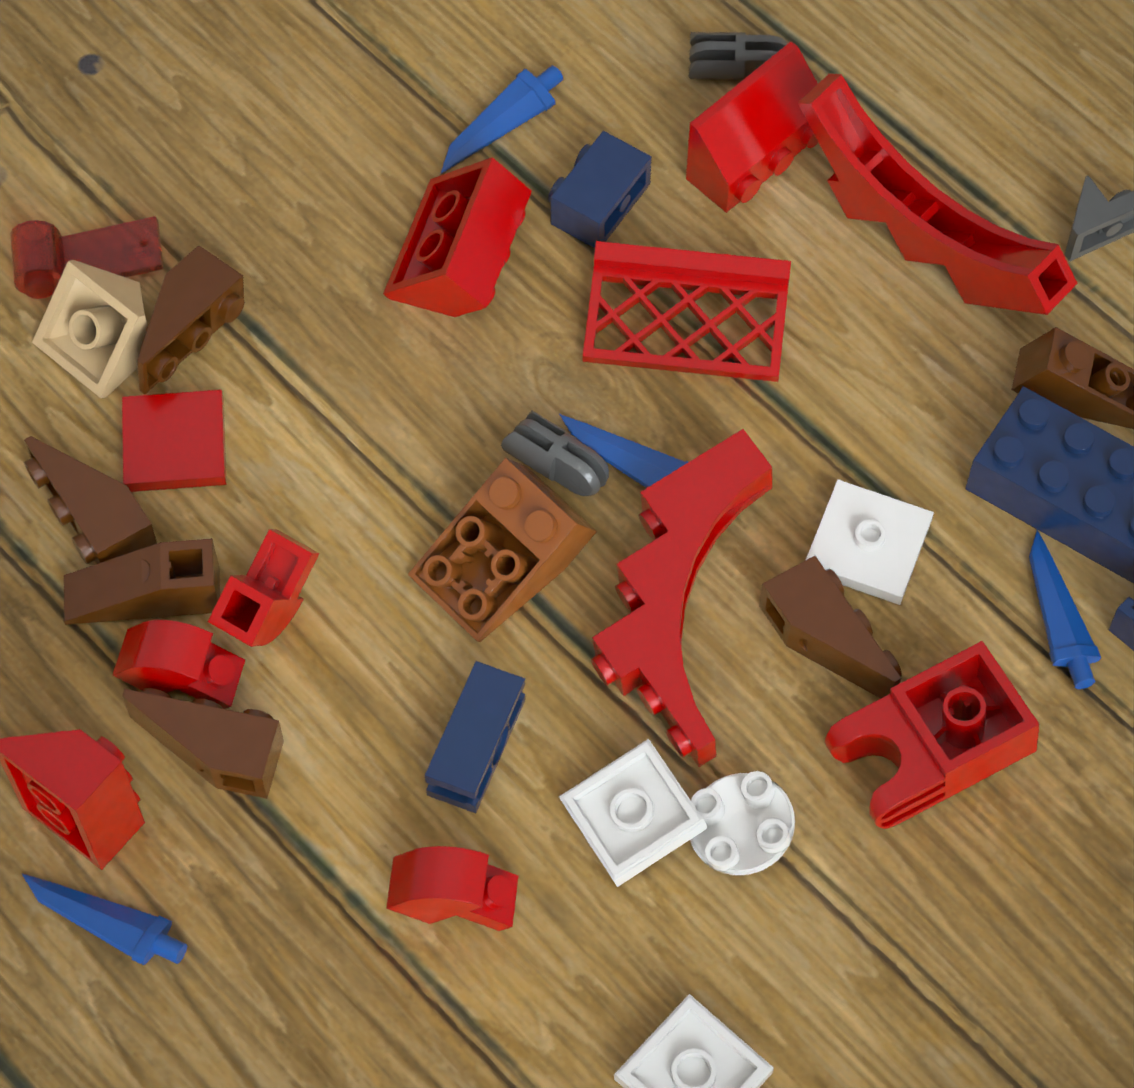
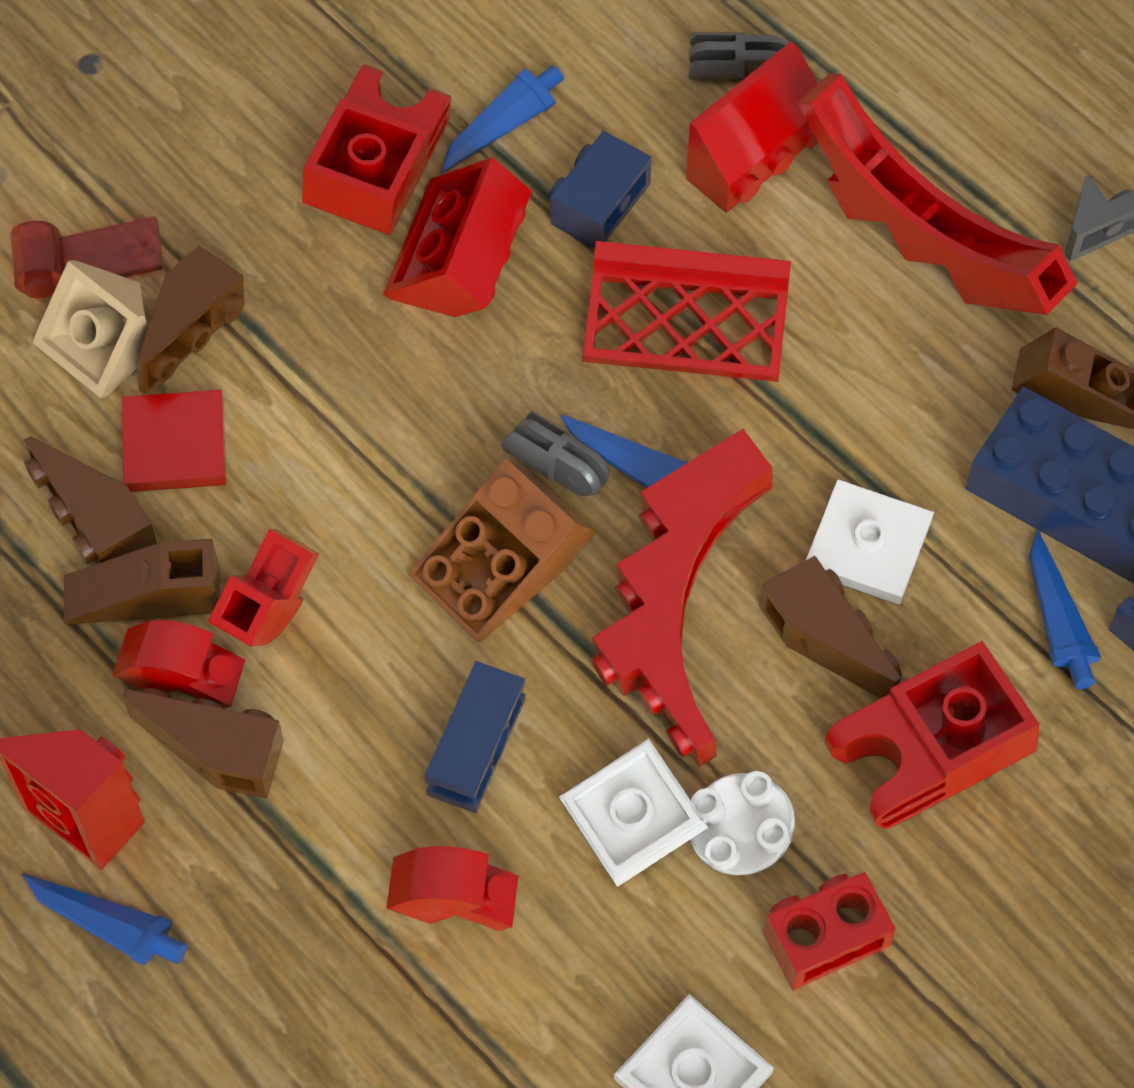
(373, 153): none -> red brick
(836, 940): none -> red brick

